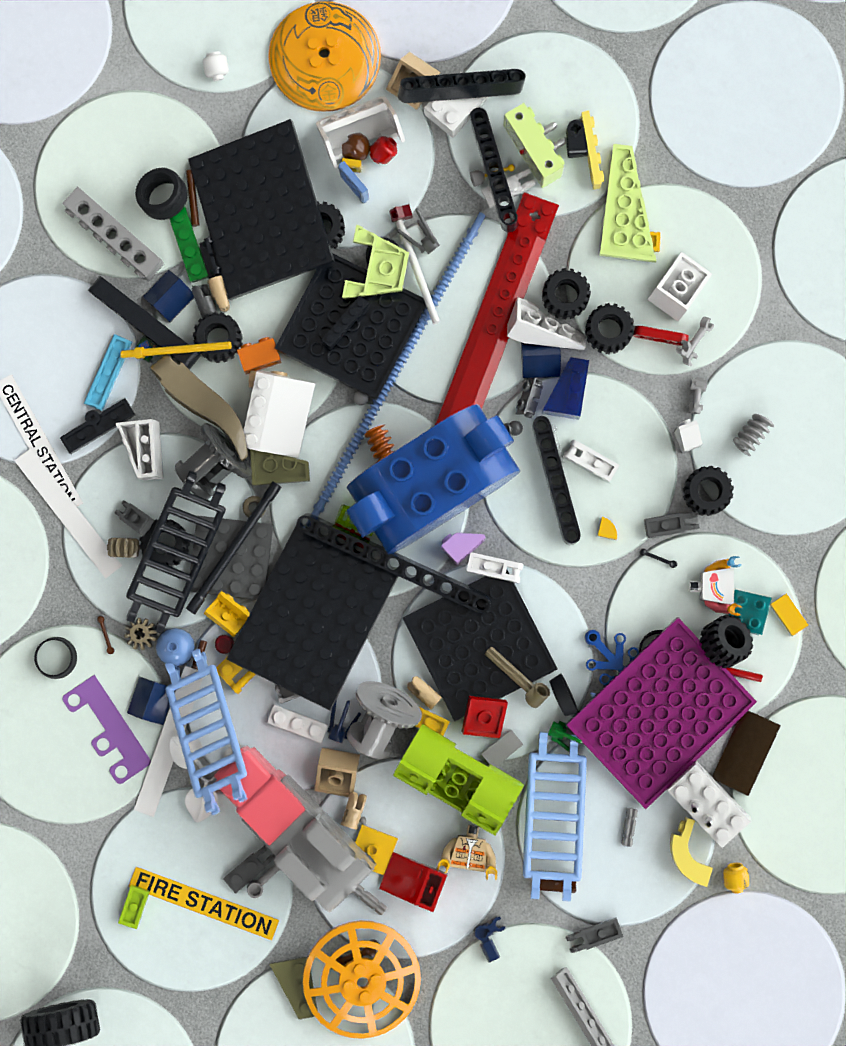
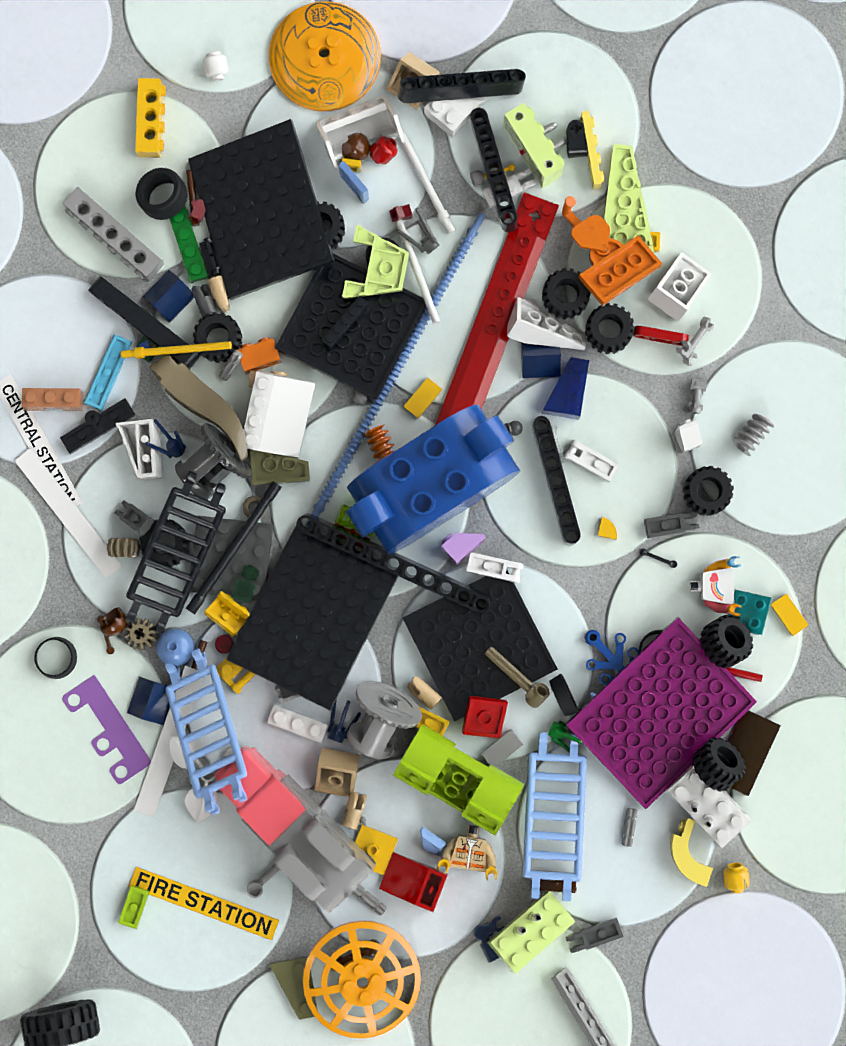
(58, 398): none -> nougat arch
(115, 622): none -> reddish brown hair
(150, 88): none -> yellow brick
(174, 447): none -> dark blue plant
(197, 210): none -> dark red piece
(230, 365): none -> light grey axle
(244, 589): none -> clear green plate
(247, 870): dark grey hinge -> none
(422, 398): none -> yellow tile
(431, 842): none -> light blue piece
(442, 215): none -> white bar
(525, 405): dark grey hinge -> none
(531, 932): none -> yellowish green piece
(613, 265): none -> orange plate
(718, 764): none -> black tyre

